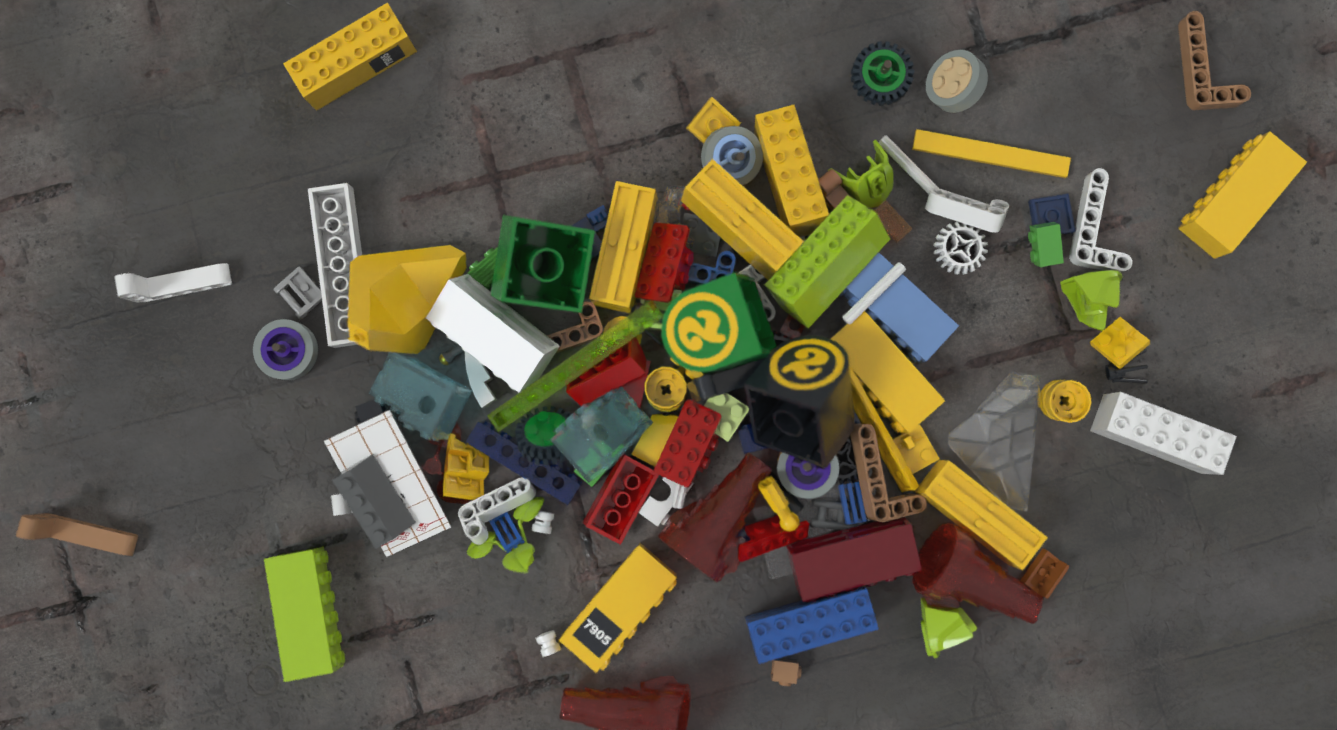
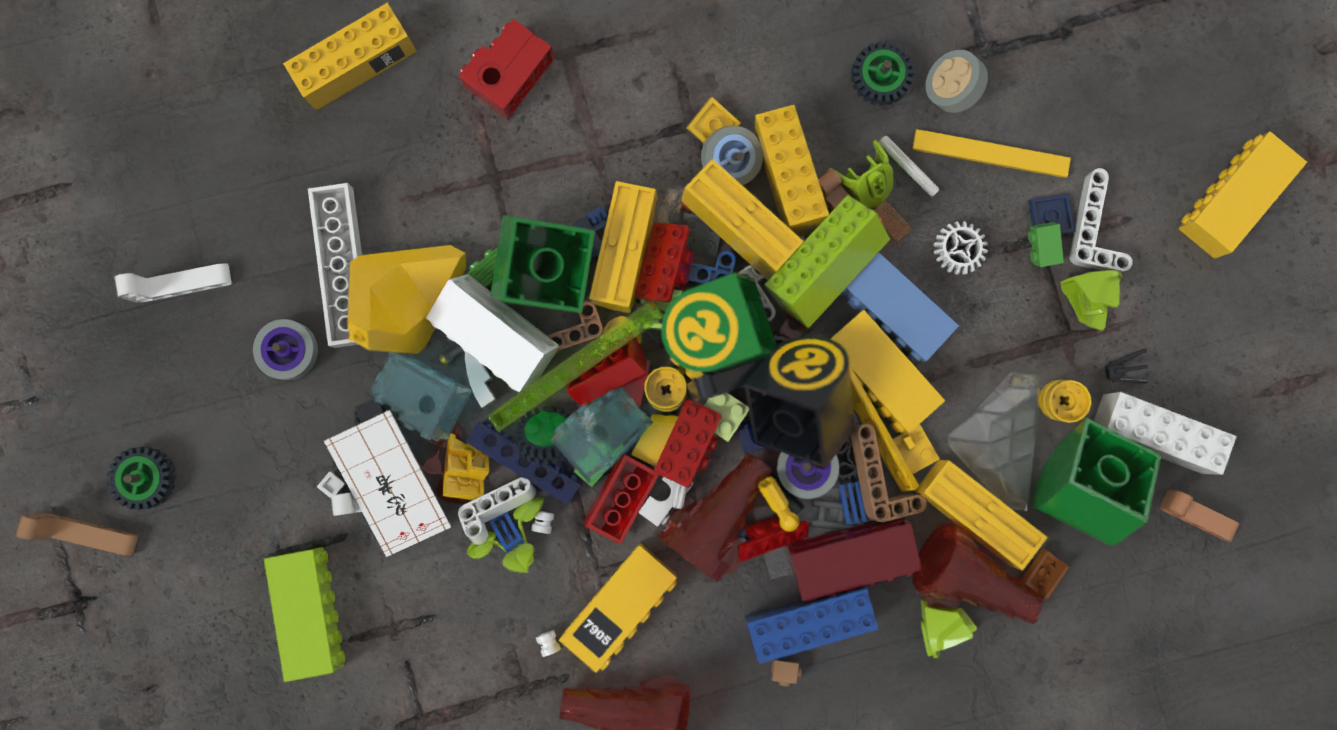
(141, 478): none -> wheel
(305, 289): light grey plate -> none
(331, 484): none -> white plate
(373, 501): dark grey slope -> none
(507, 69): none -> red piece
(874, 293): white axle -> none
(967, 210): white beam -> none
(1098, 483): none -> green brick
(1120, 342): yellow hinge -> none
(1184, 508): none -> nougat beam
(1201, 70): medium nougat beam -> none

